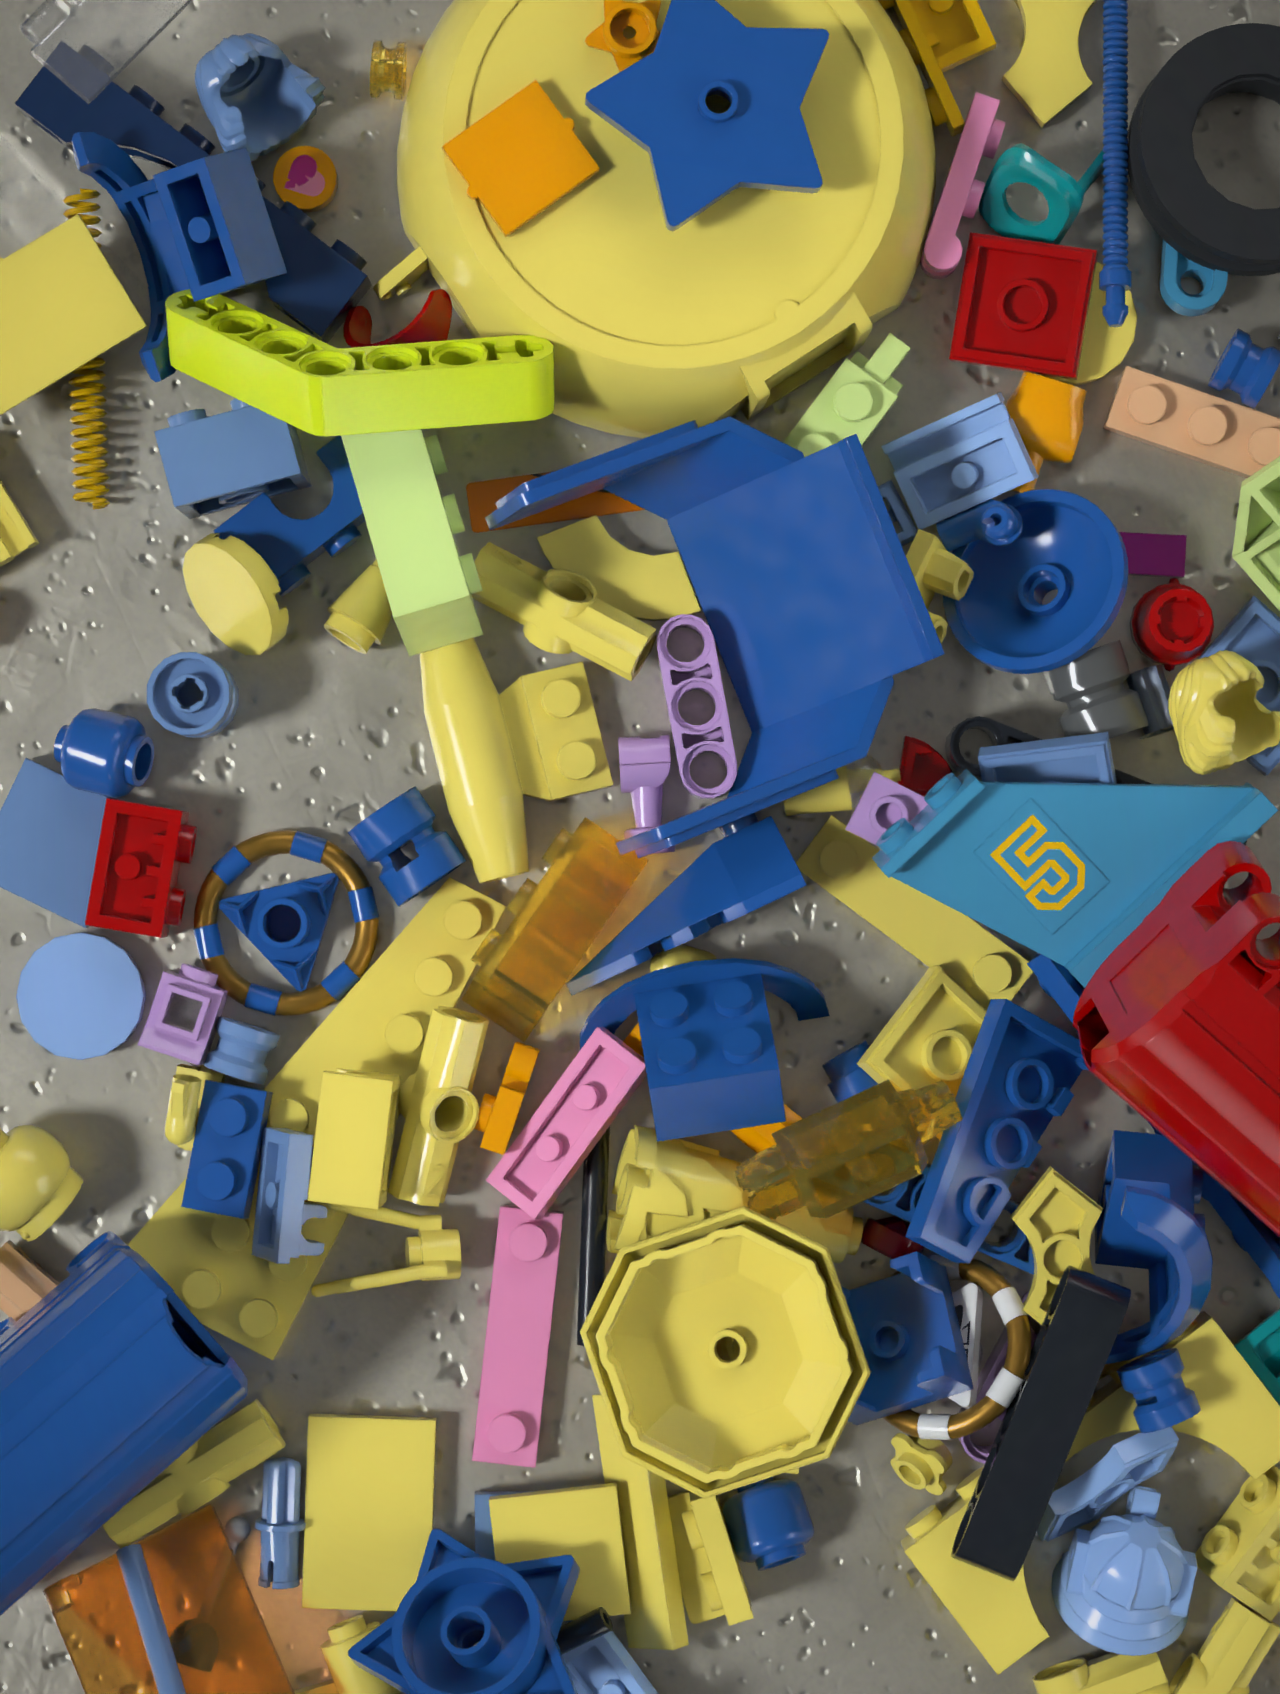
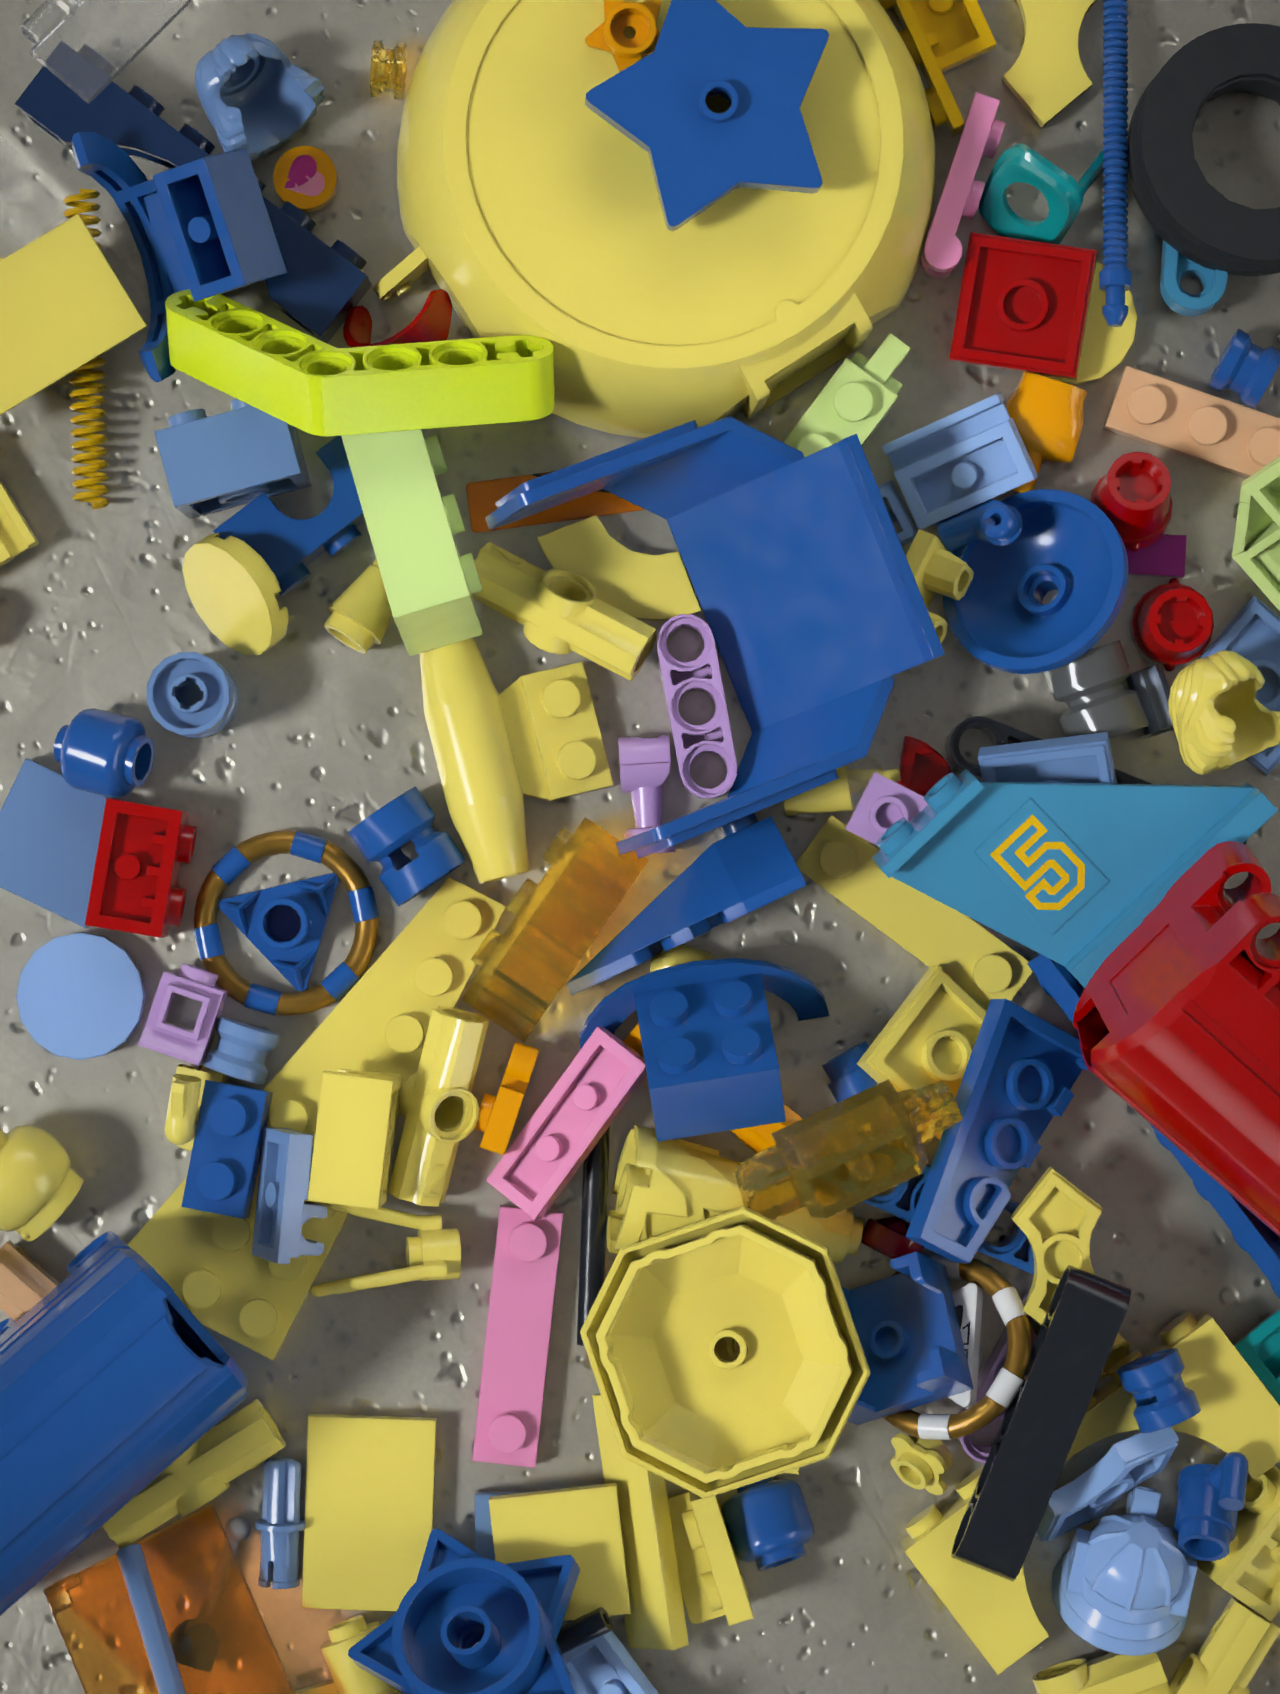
(520, 158): light orange piece -> none
(1136, 498): none -> red piece
(1153, 1226): blue piece -> none
(1210, 1506): none -> blue piece

